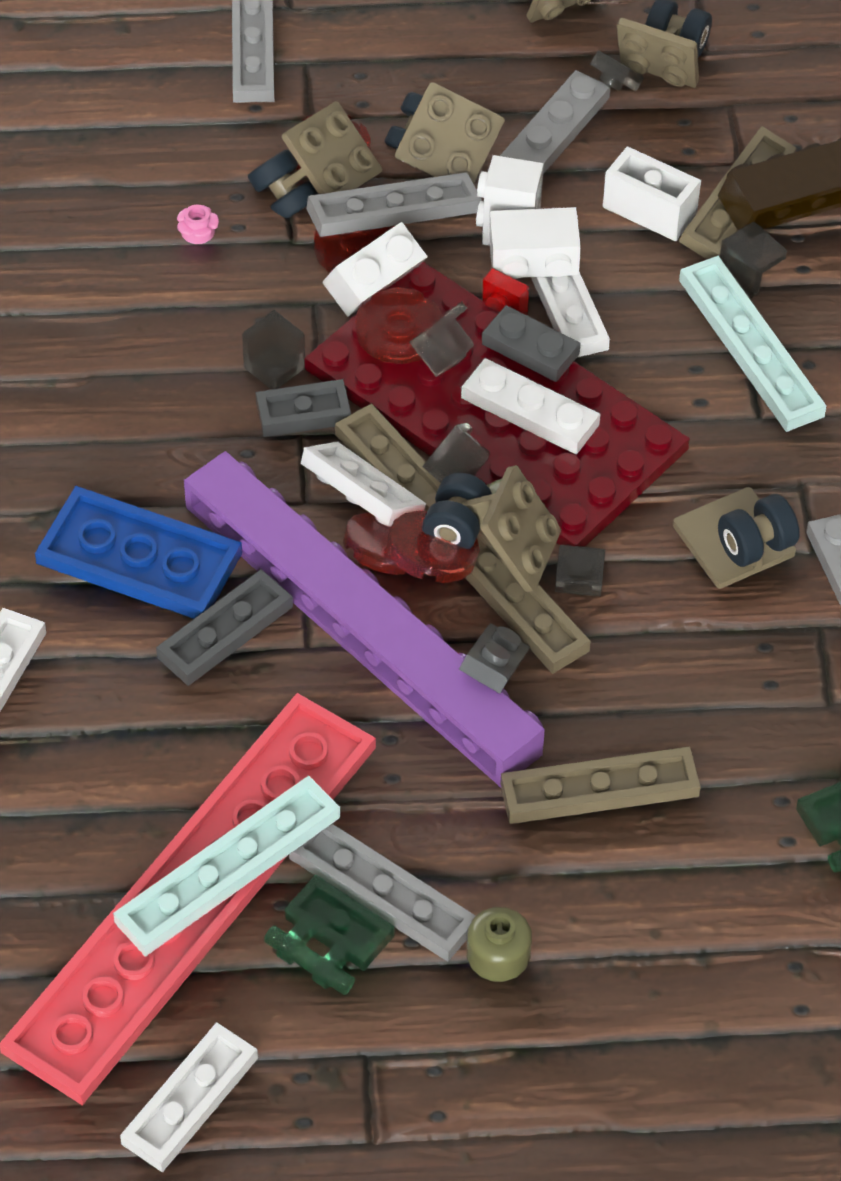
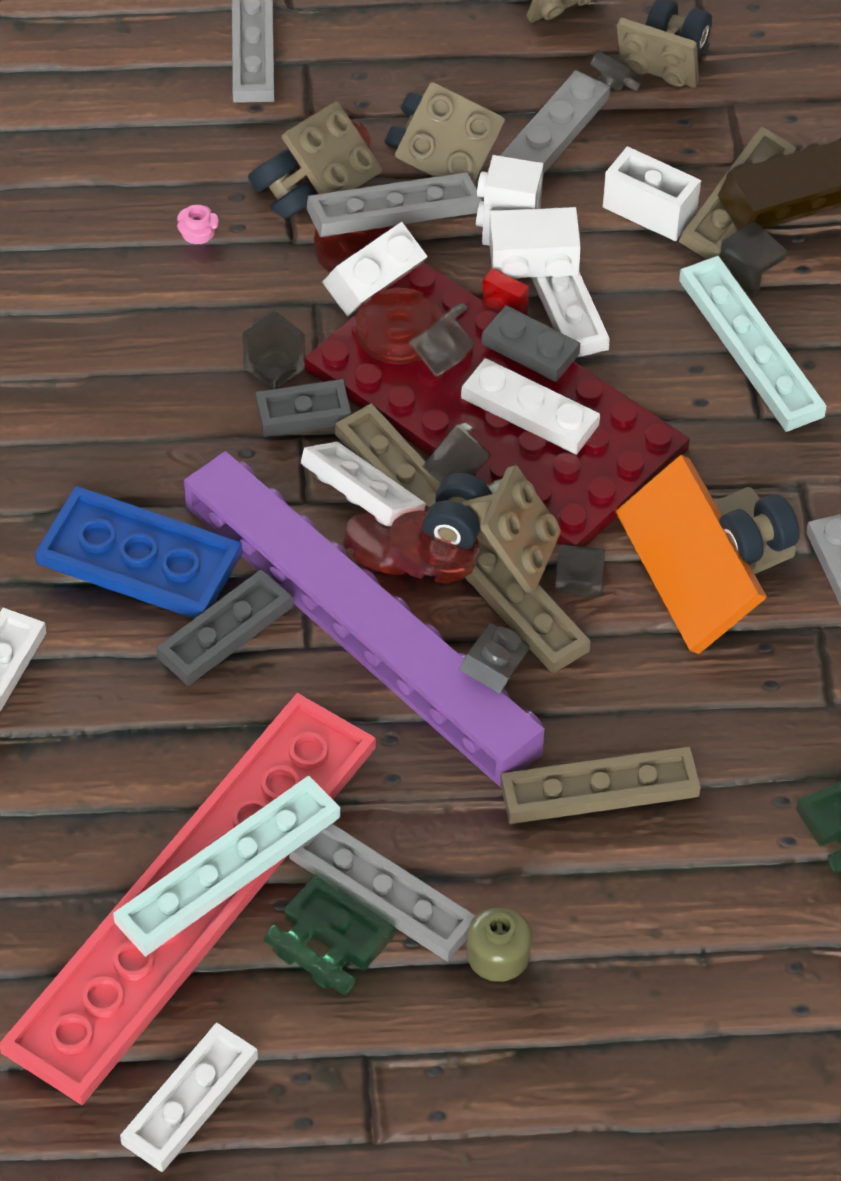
(690, 555): none -> orange tile

